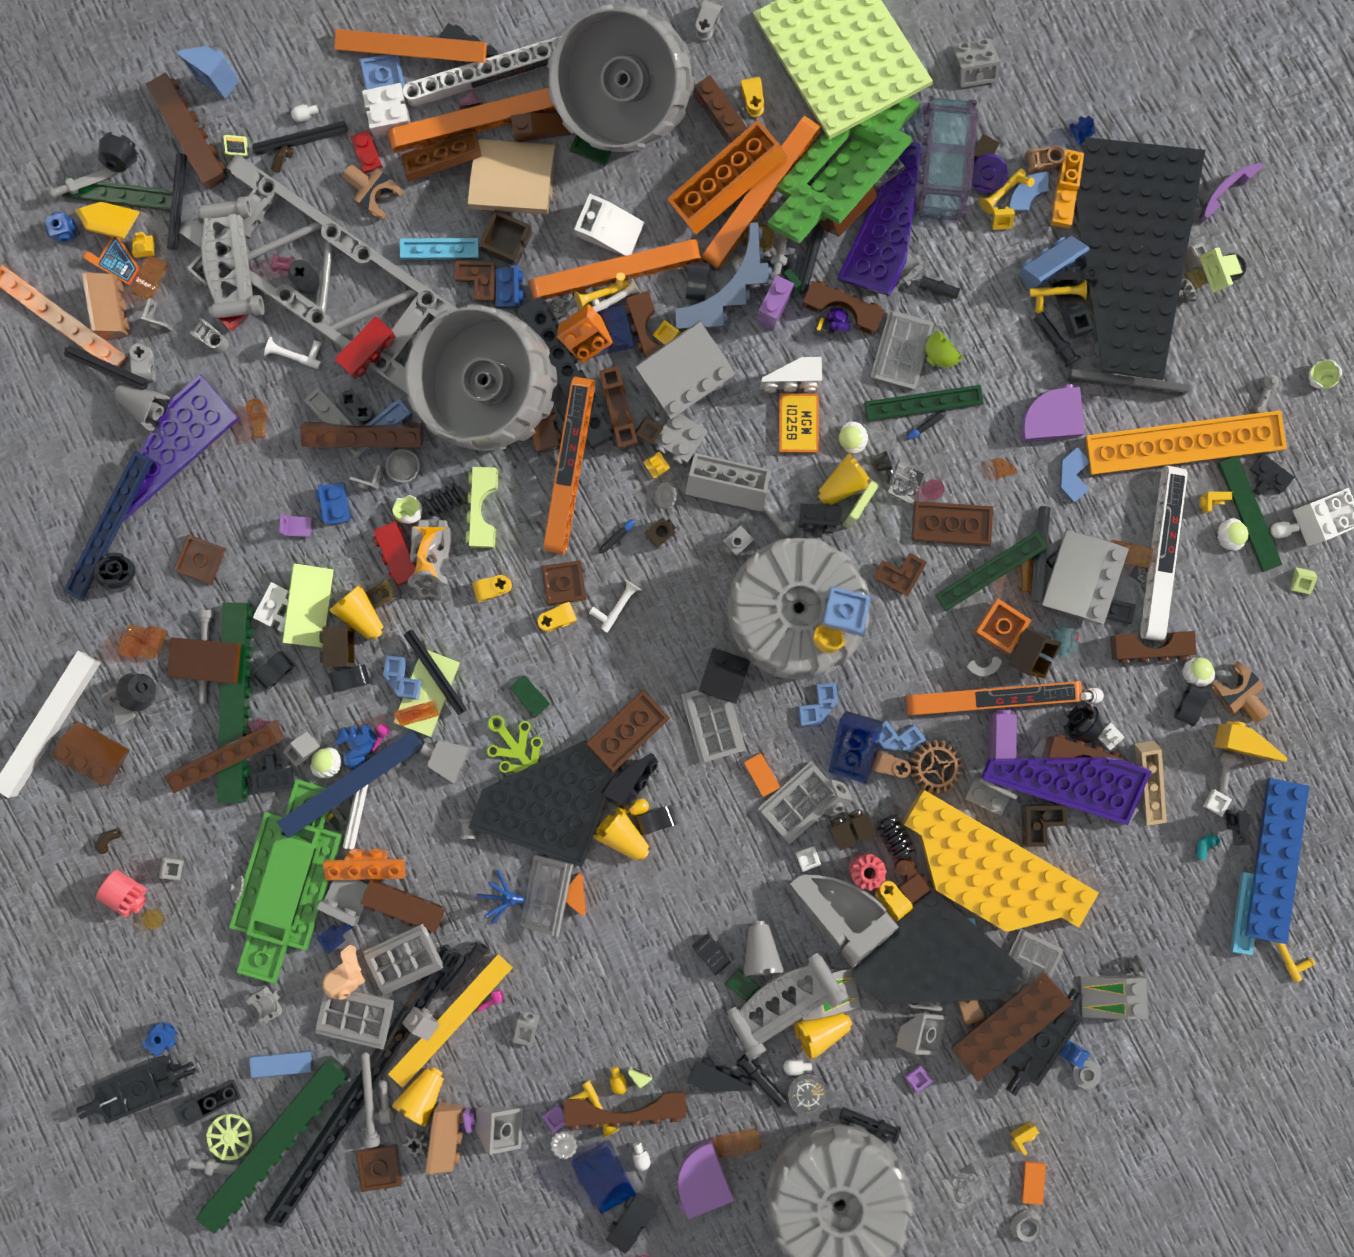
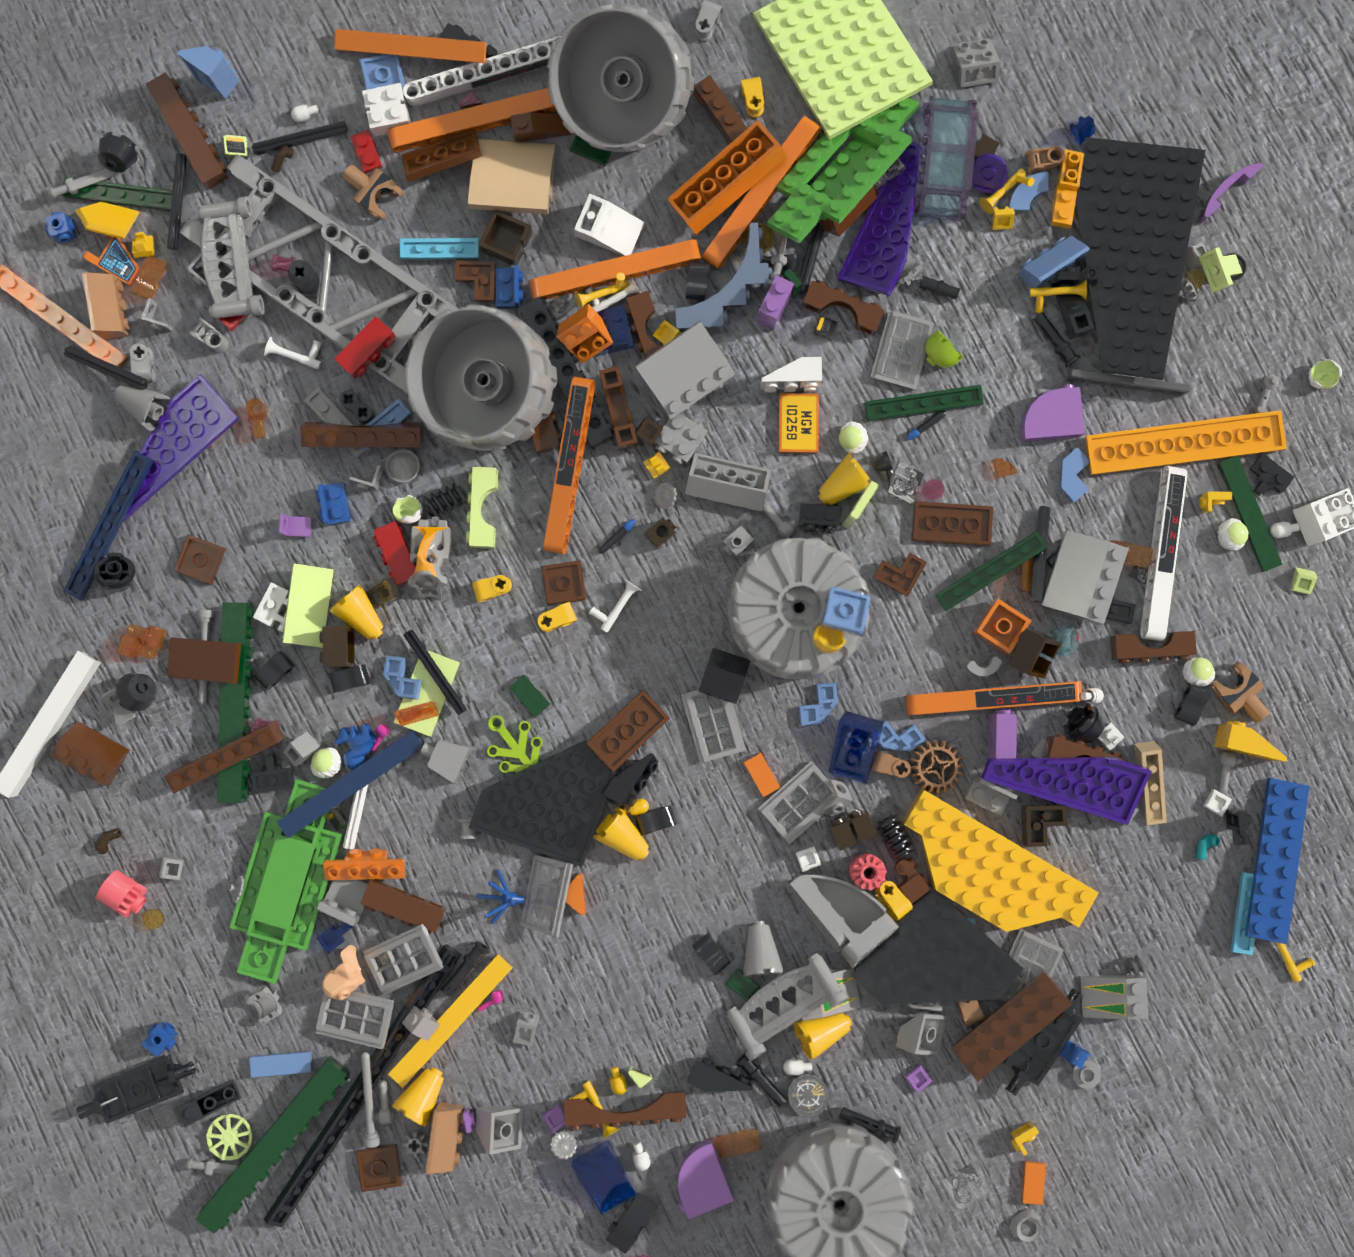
(839, 318): dark purple piece -> none

